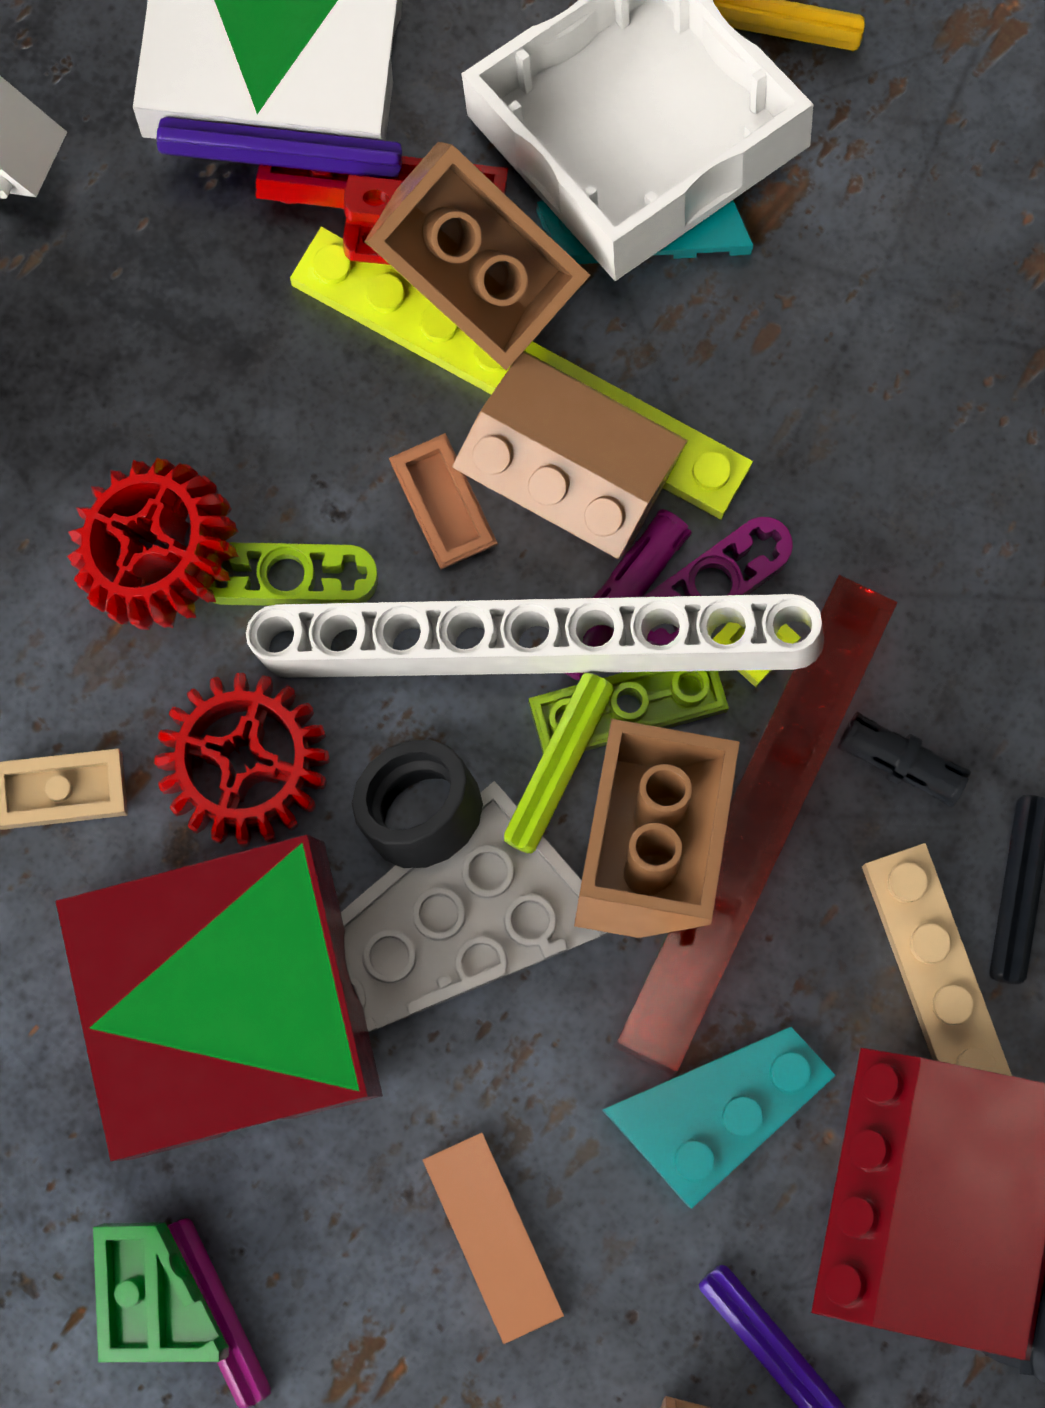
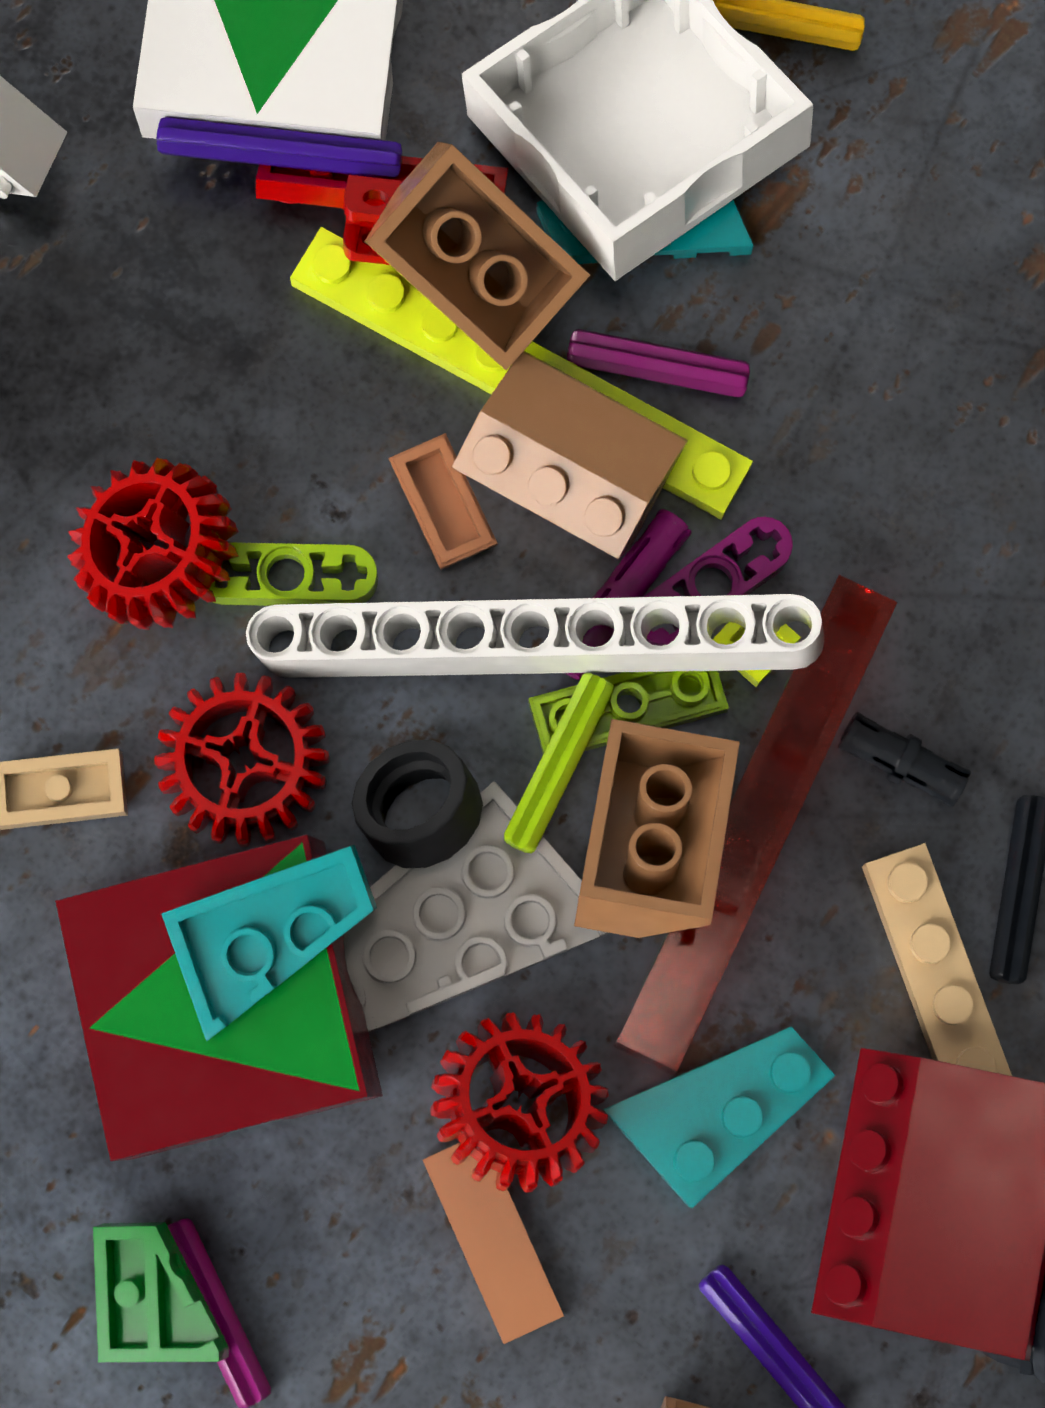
(264, 931): none -> teal wing
(529, 1128): none -> red gear
(658, 363): none -> magenta axle

